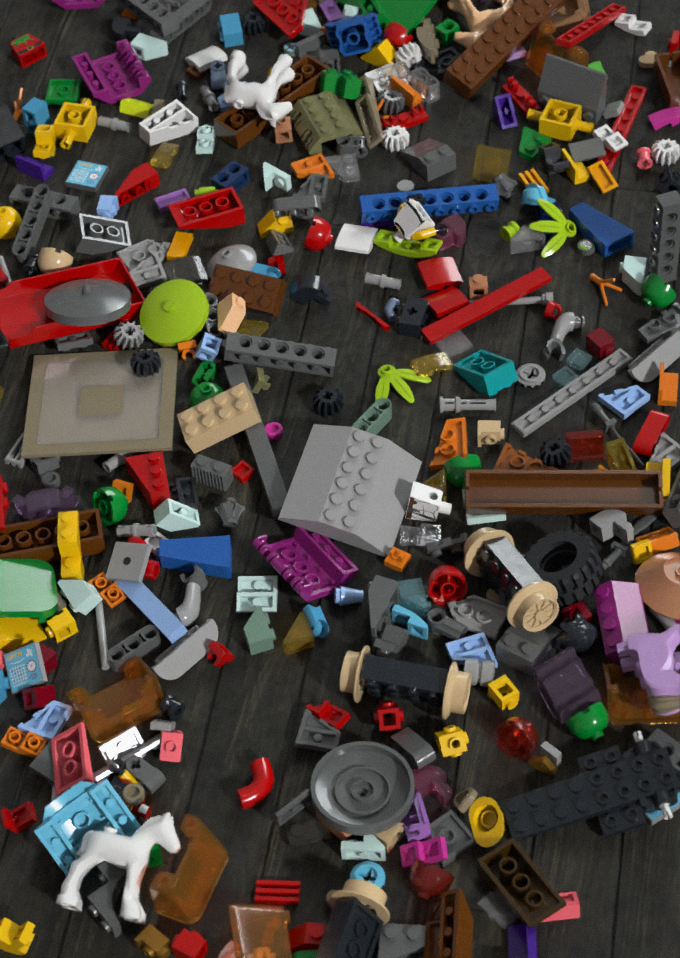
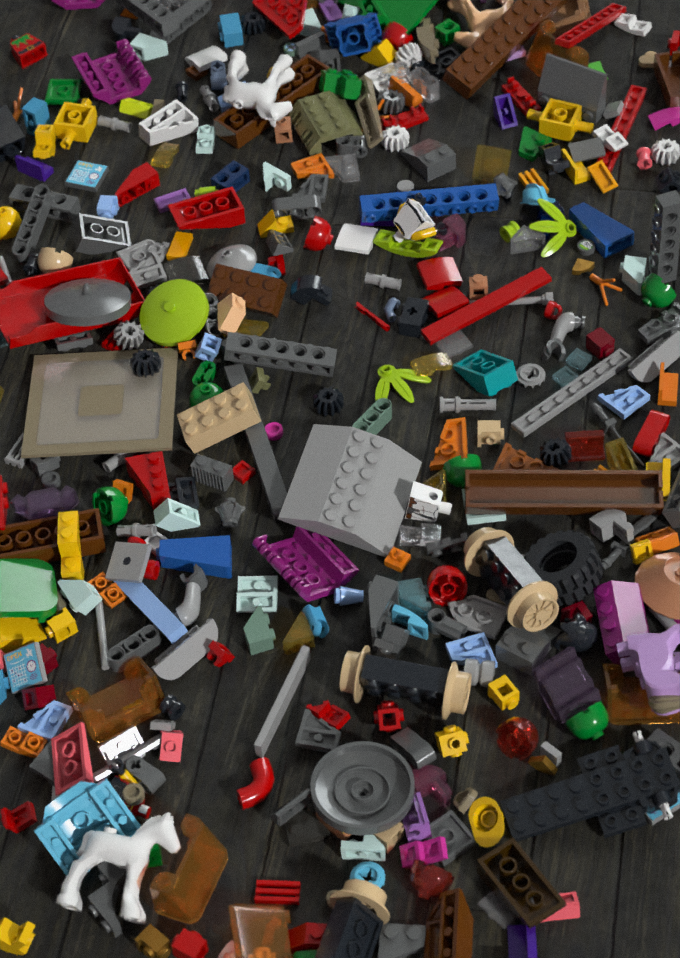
(282, 701): none -> light grey tile
(582, 266): none -> pearl gold tile

